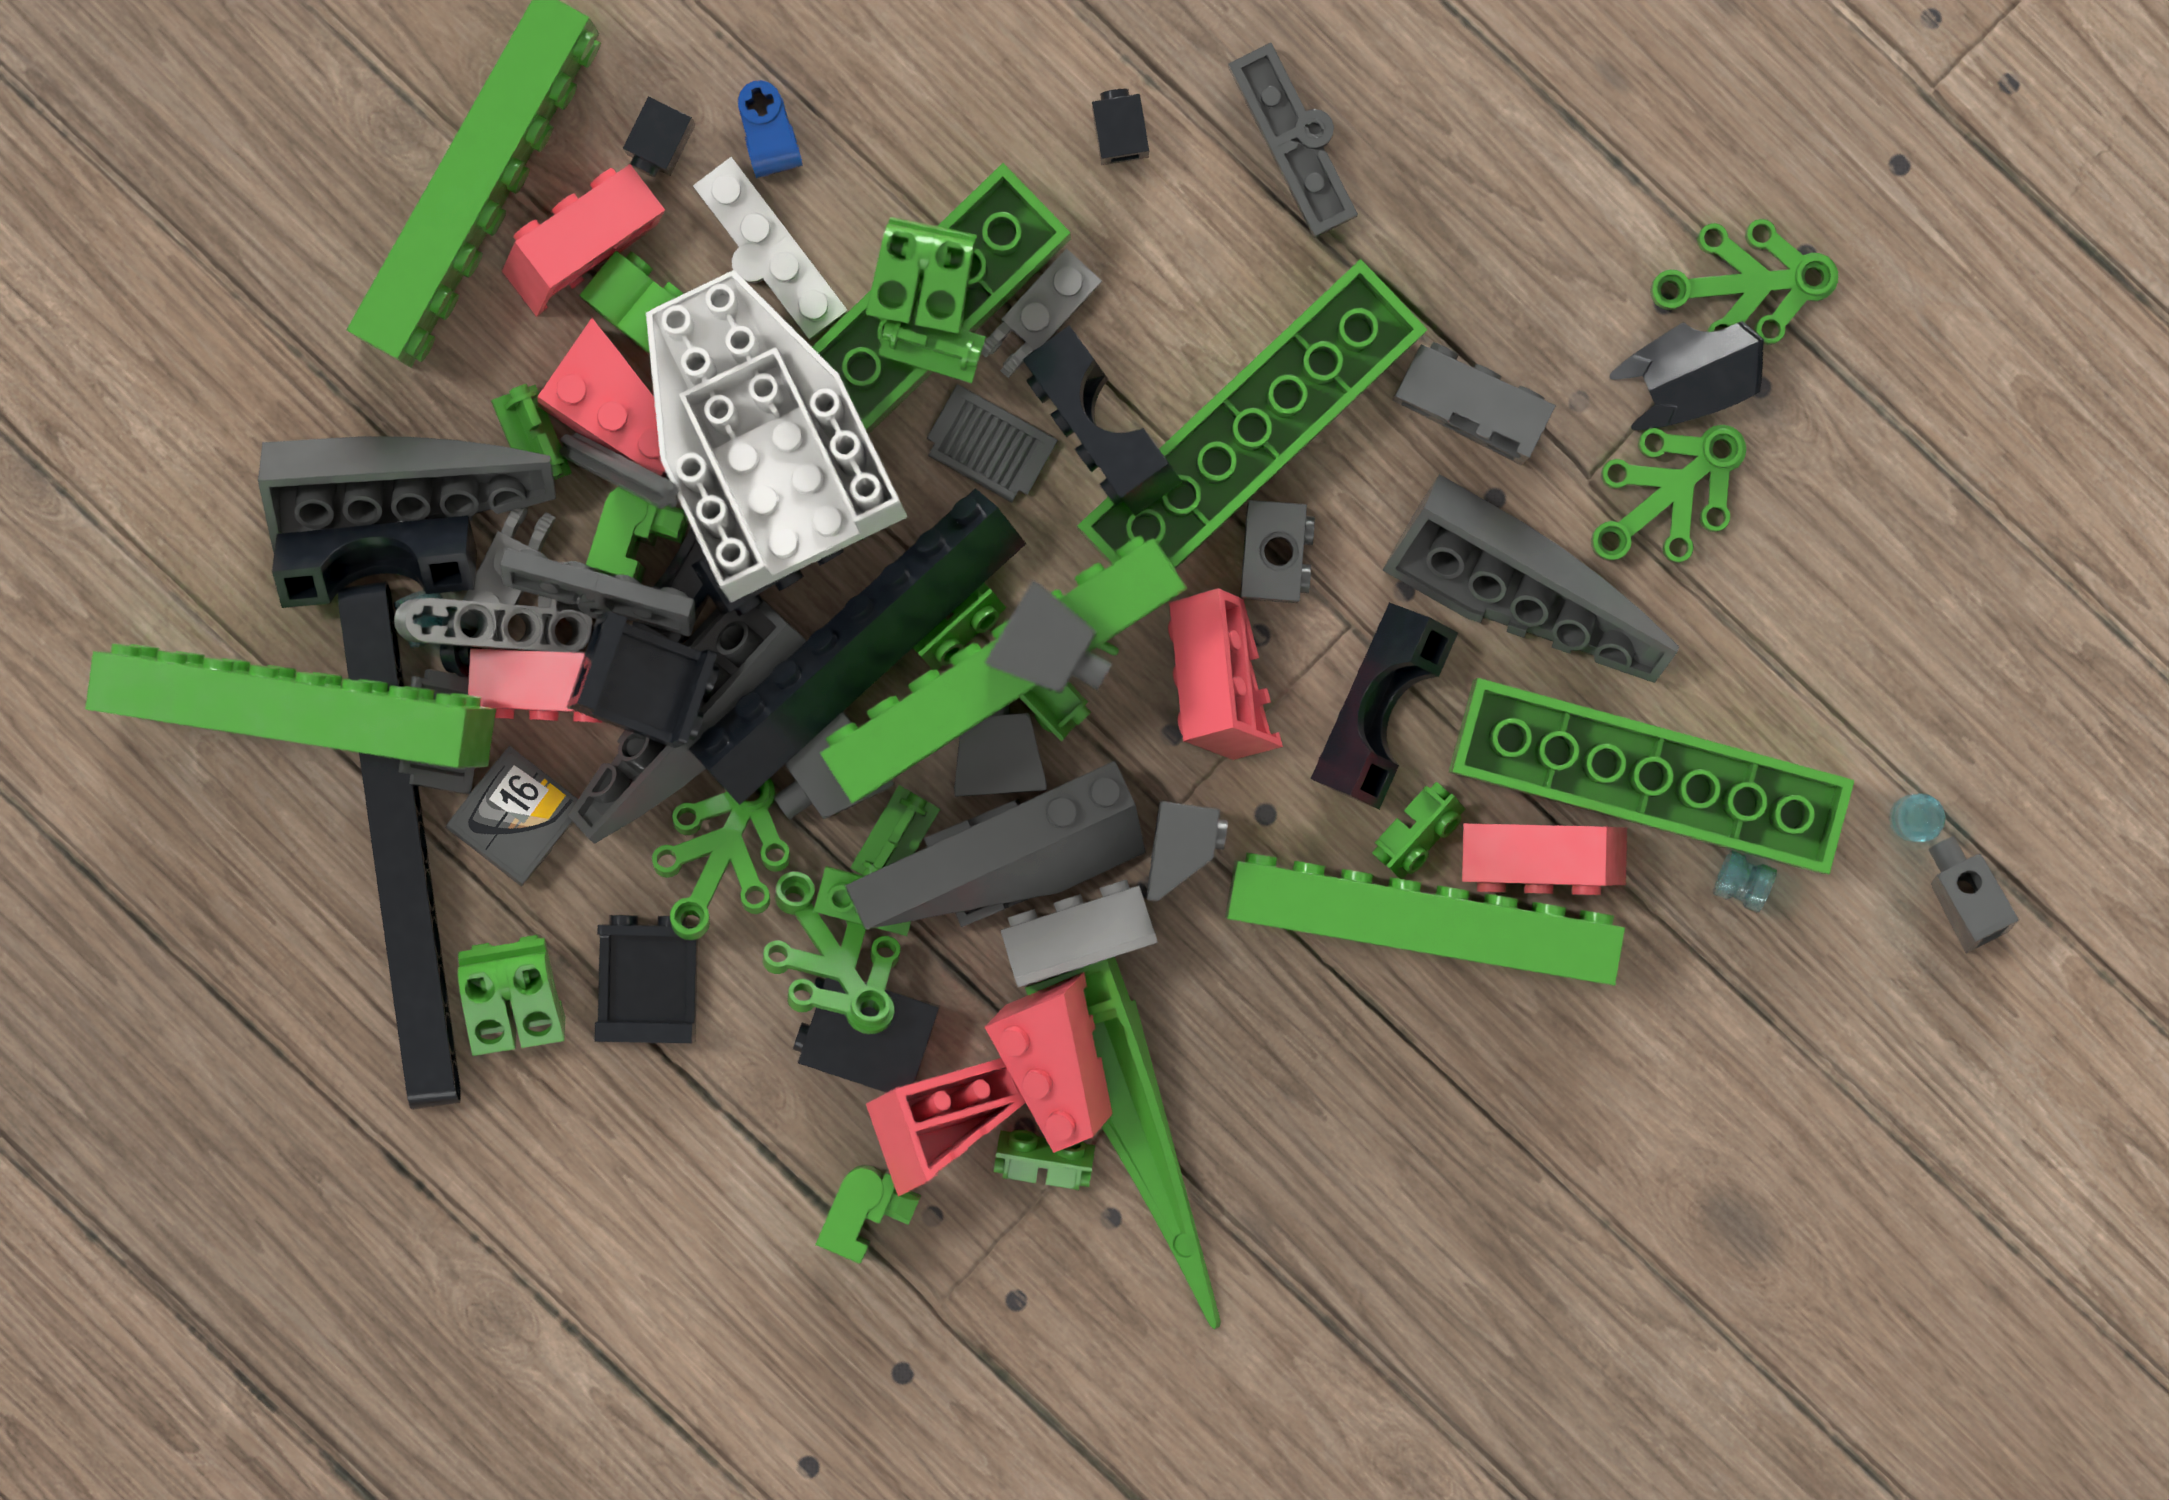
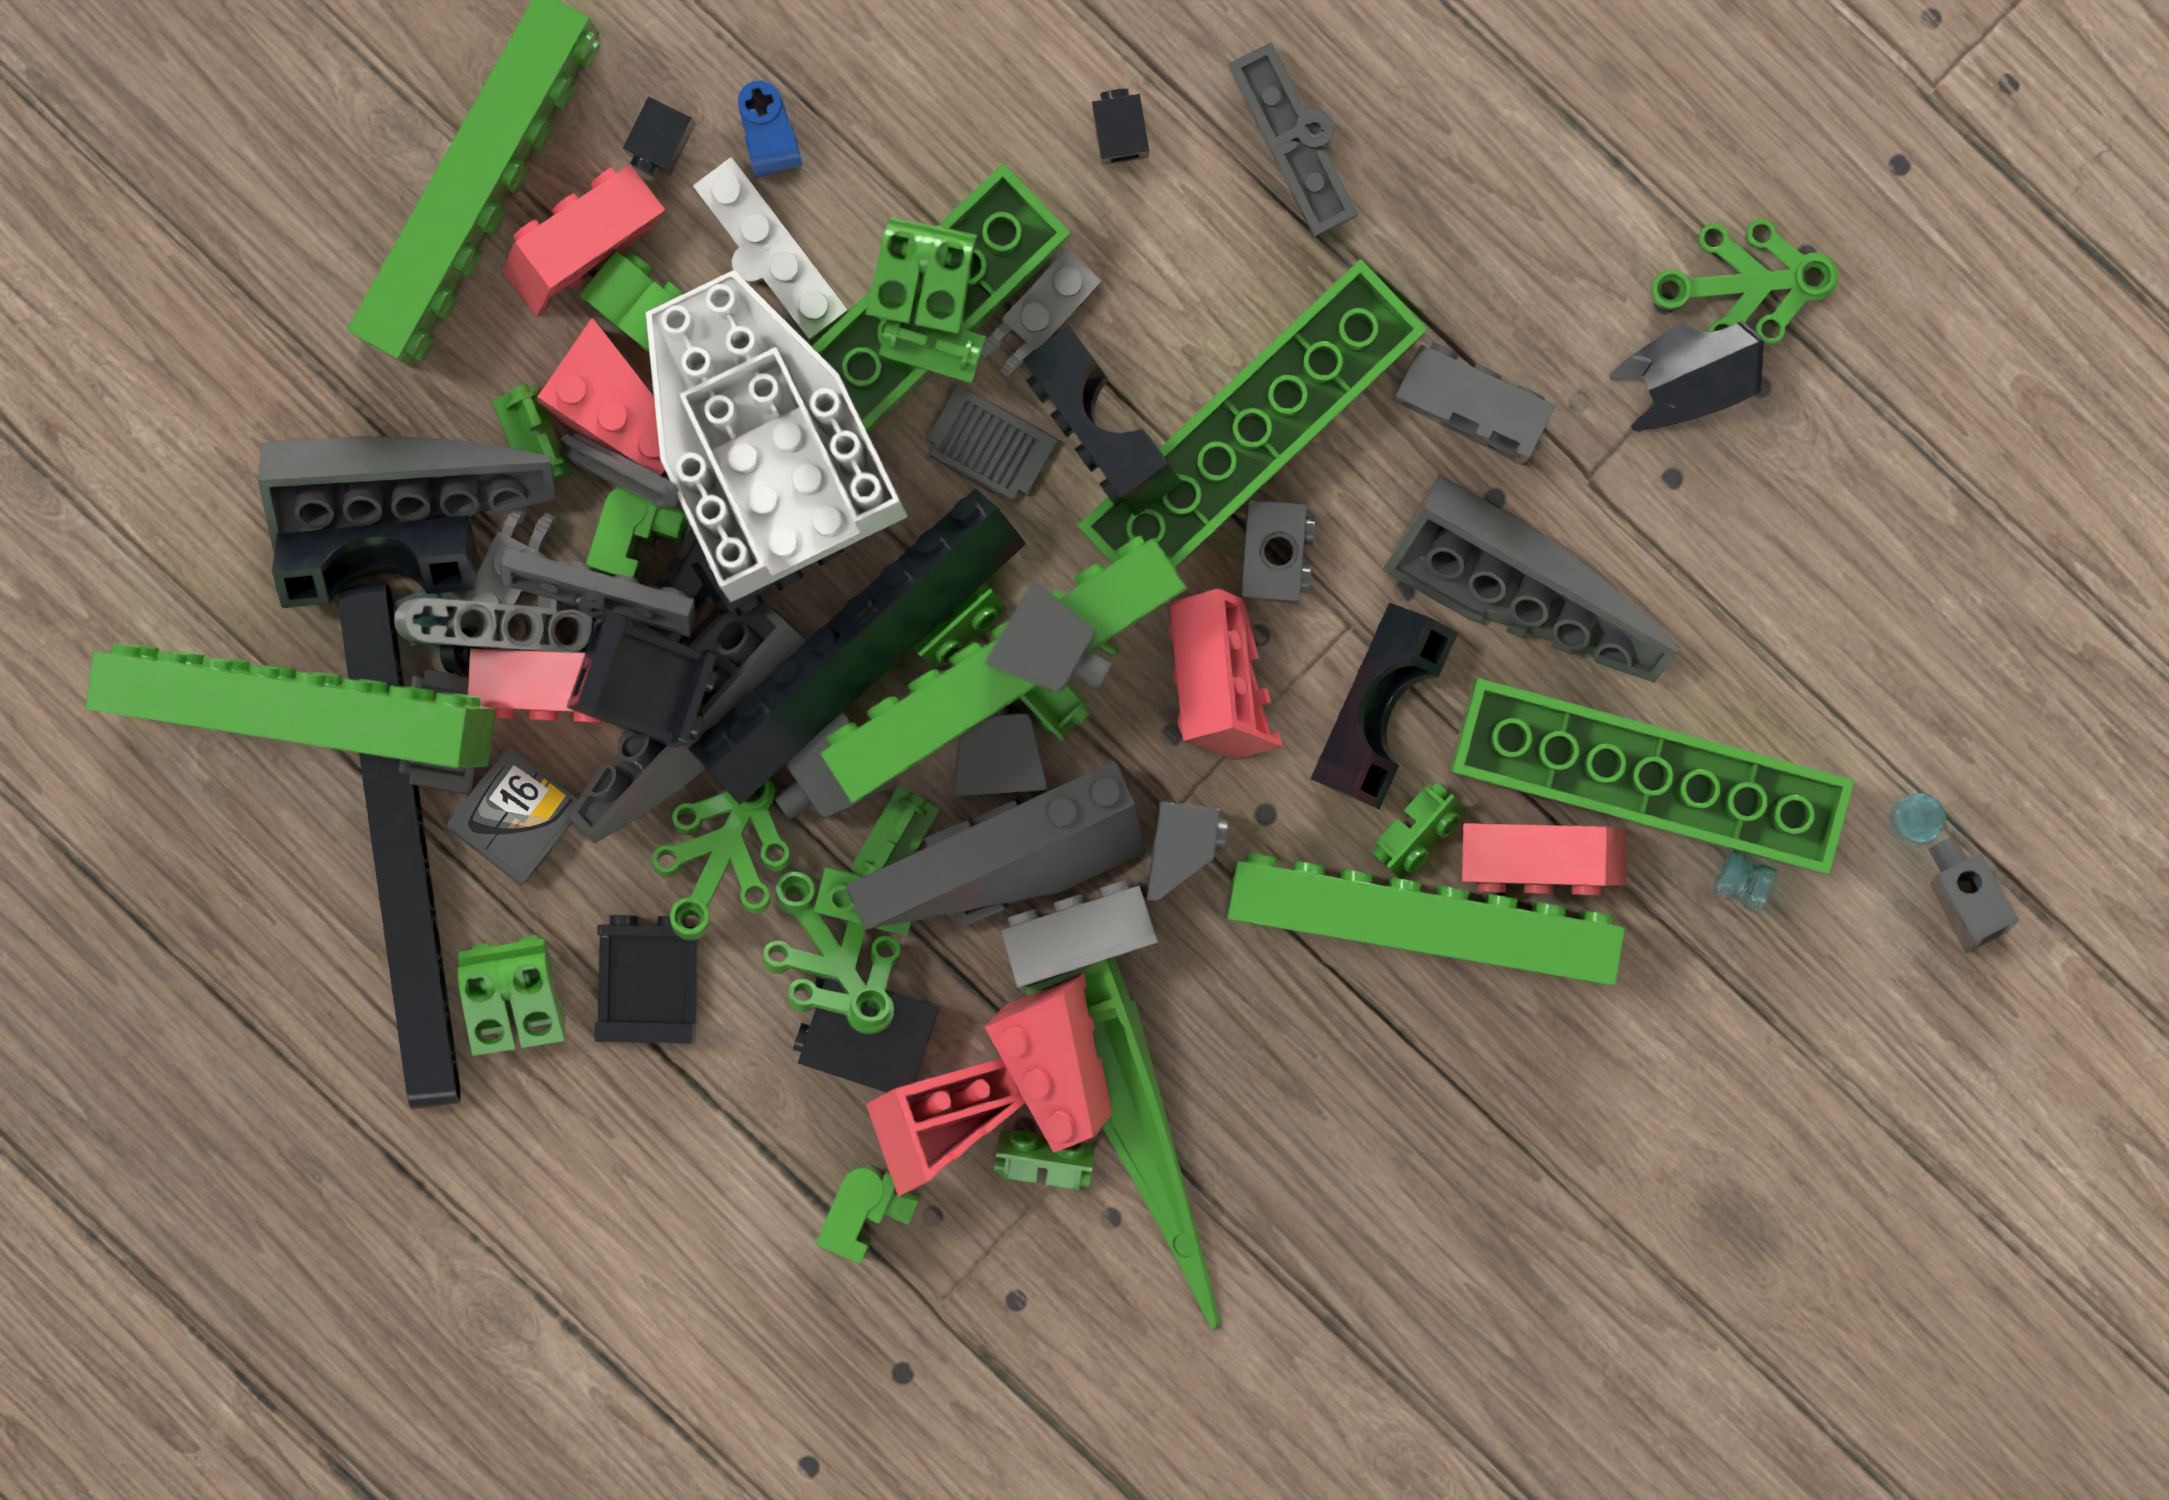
(1675, 488): bright green plant -> none

